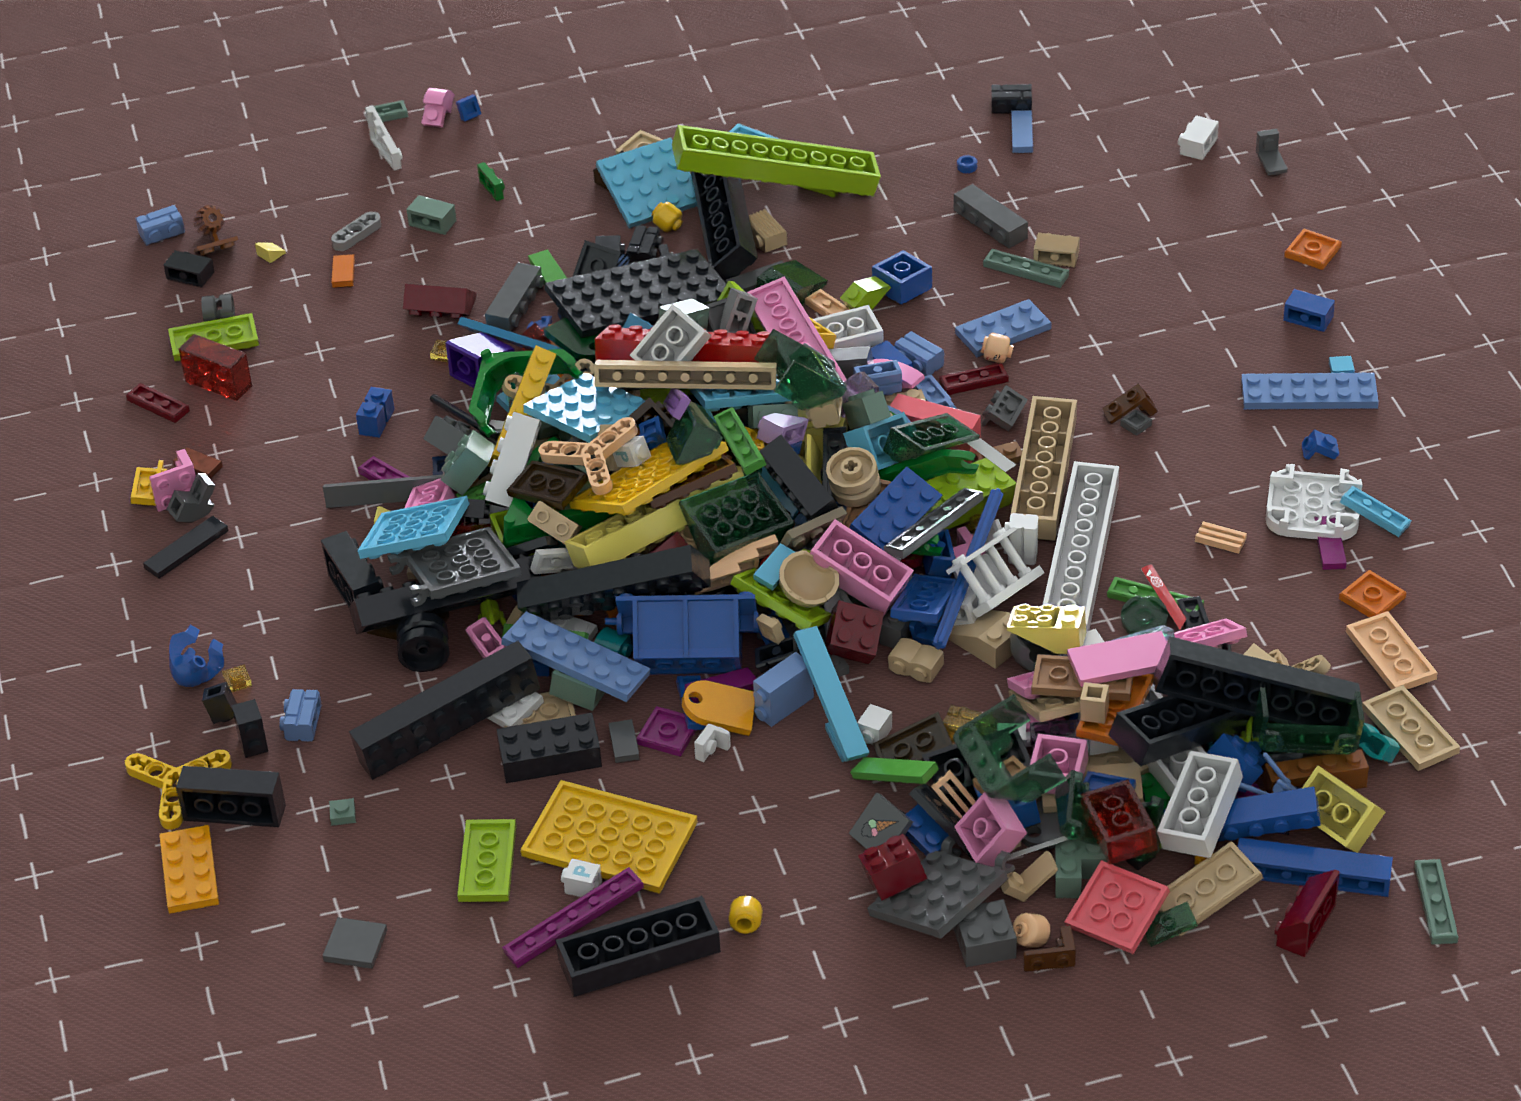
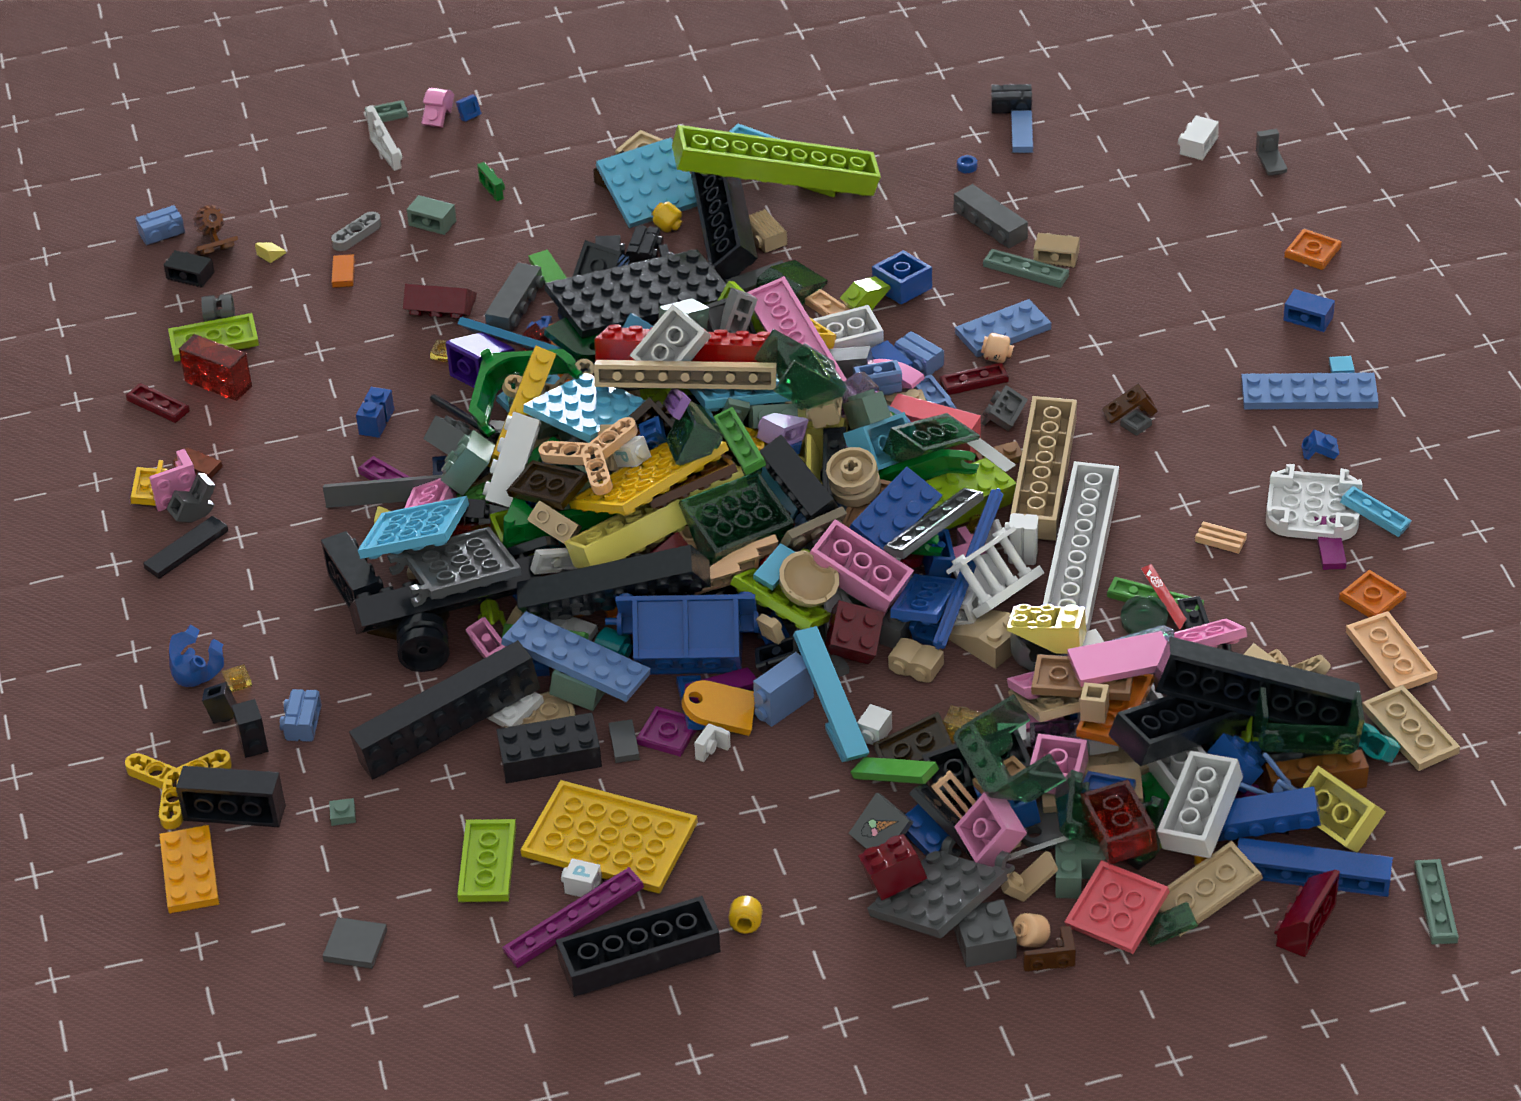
(740, 407): none -> sand green plate

